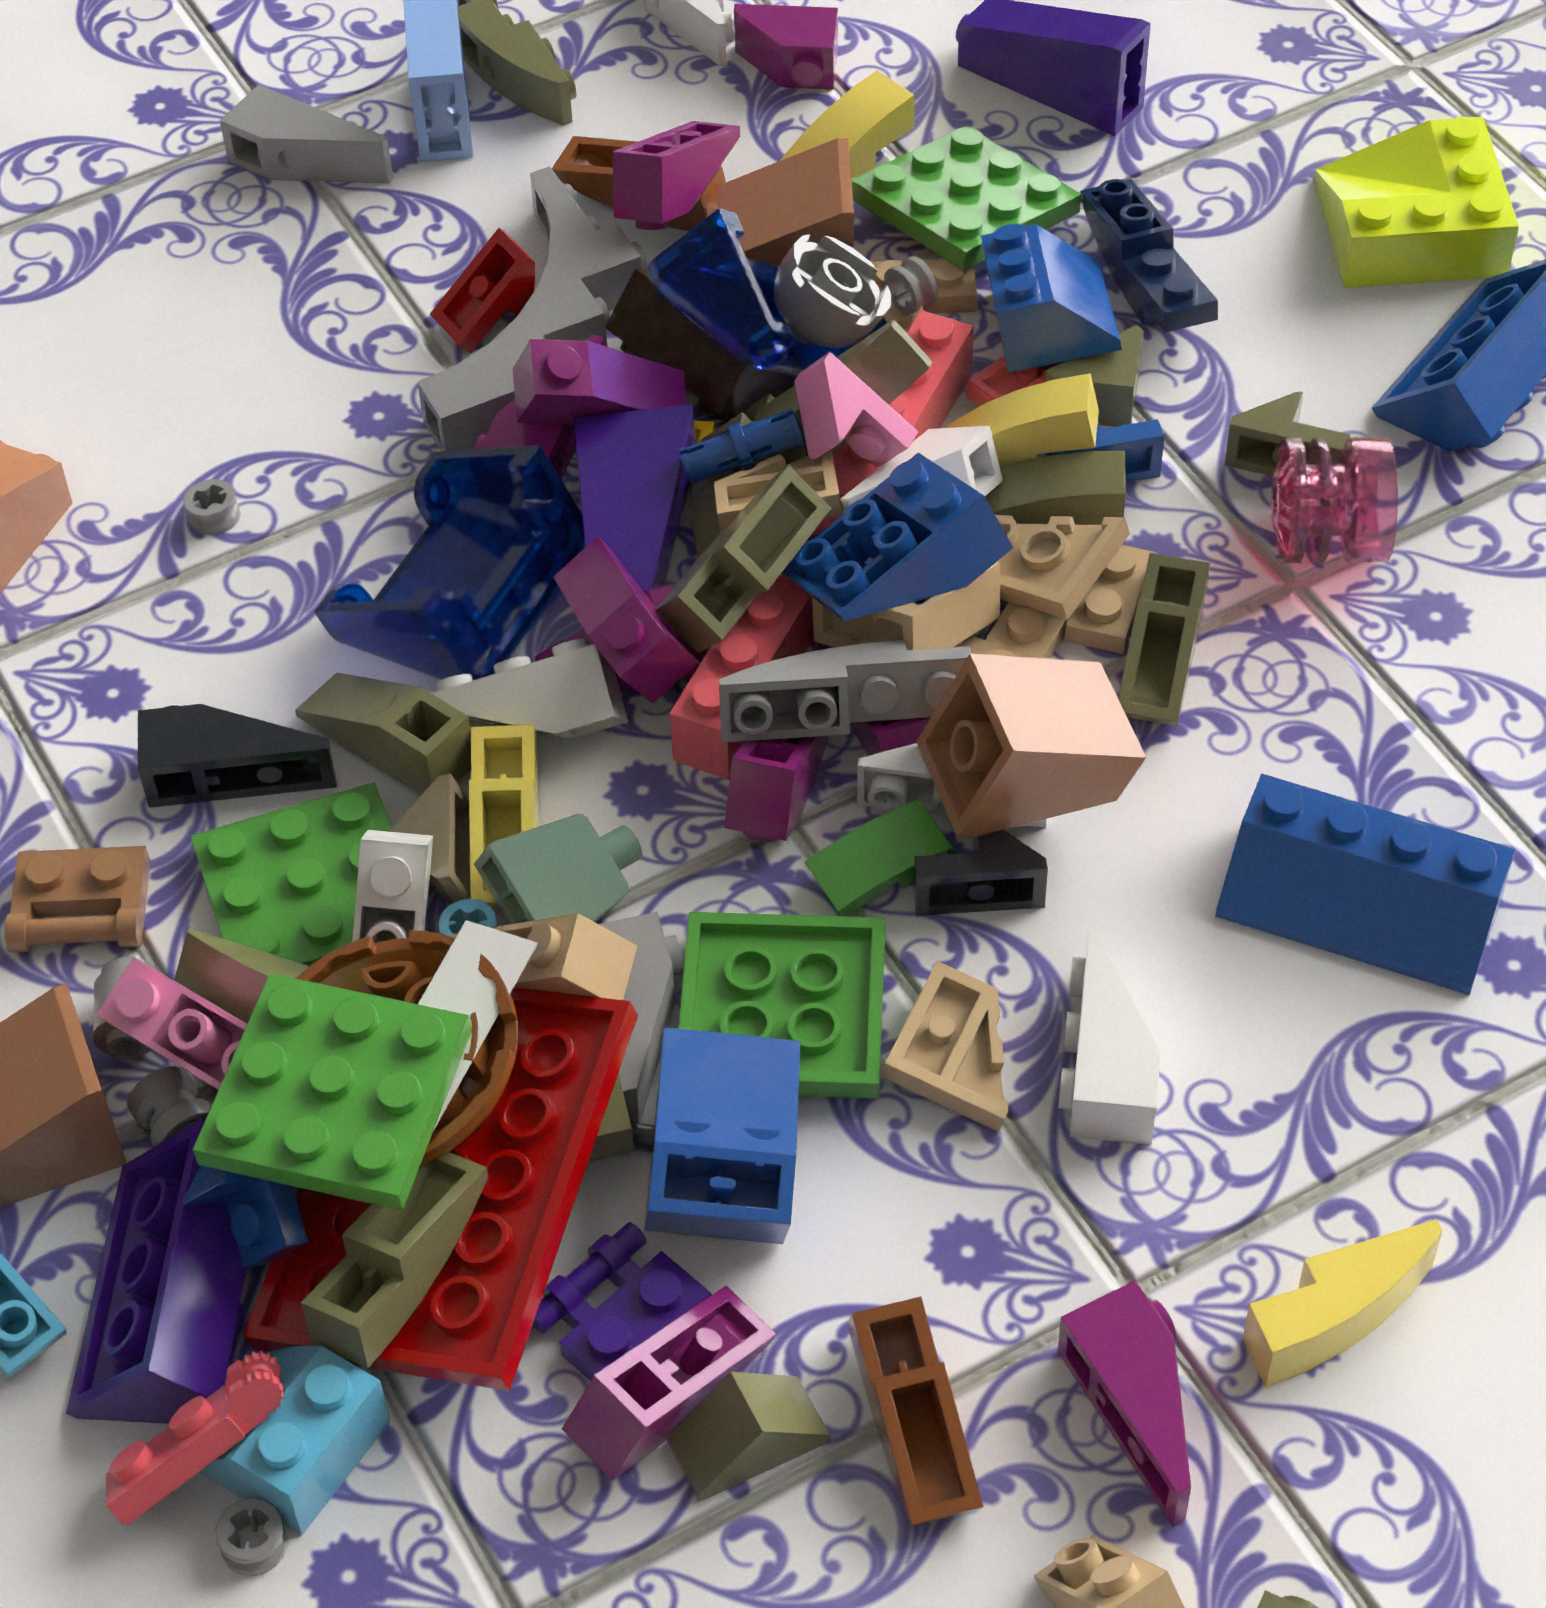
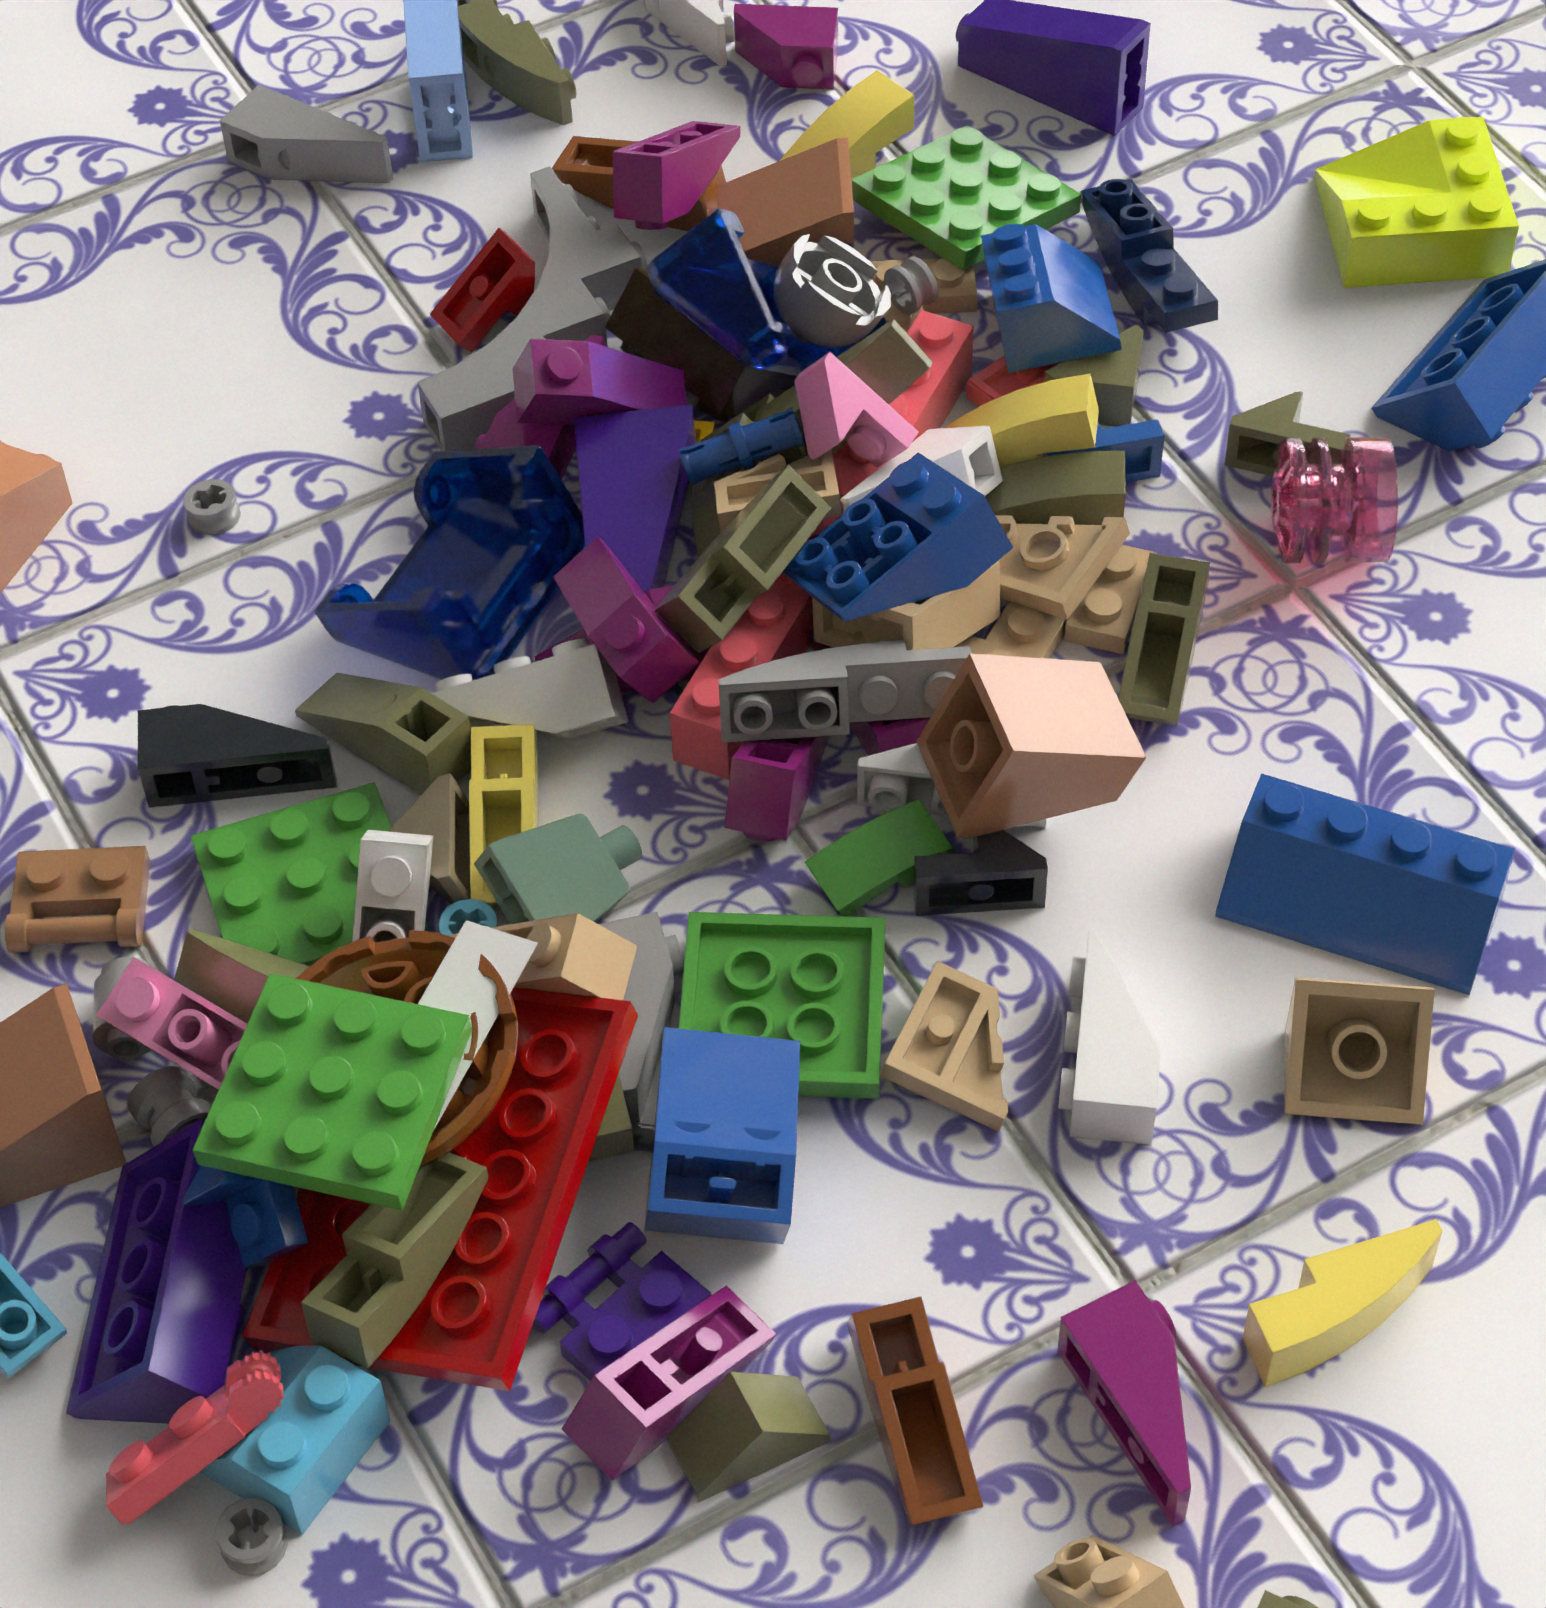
(1357, 1050): none -> tan slope

